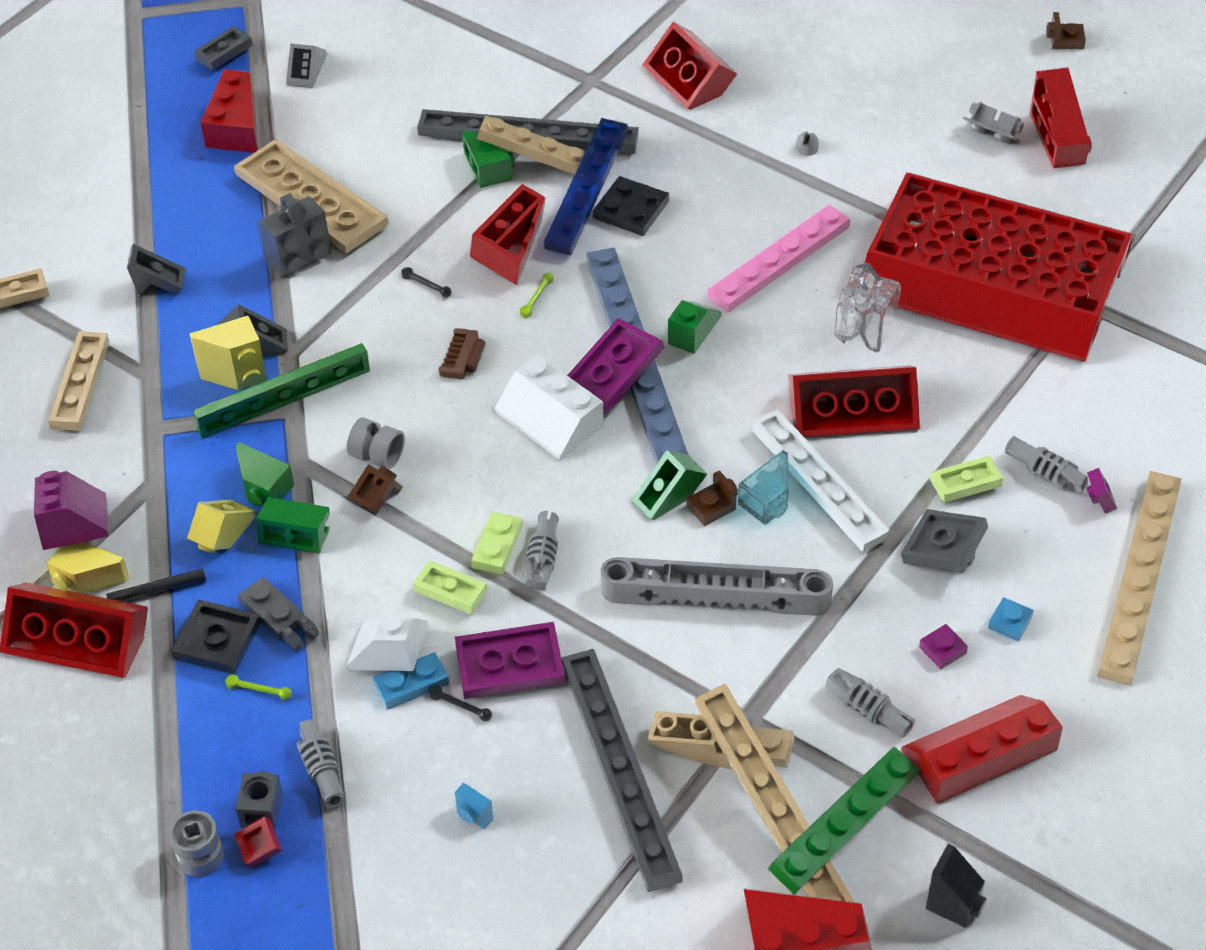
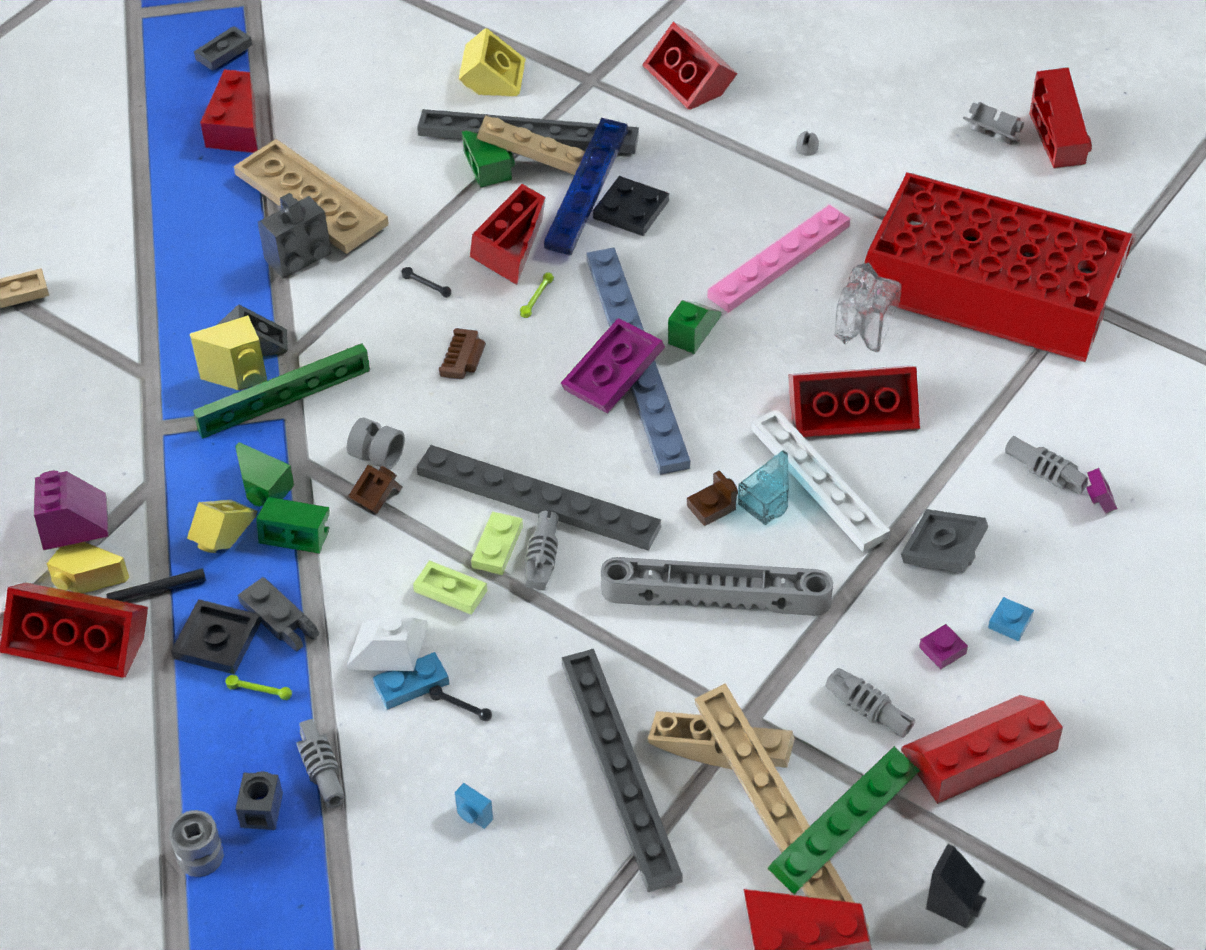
(79, 381): tan plate -> none
(151, 268): dark grey slope -> none
(258, 842): red plate -> none
(304, 65): light grey slope -> none
(491, 66): none -> light yellow slope
(509, 660): magenta plate -> none
(539, 496): none -> dark grey plate
(550, 407): white slope -> none
(669, 484): green slope -> none
(966, 479): yellowish green plate -> none
(1065, 35): reddish brown bracket -> none
(1139, 579): tan plate -> none

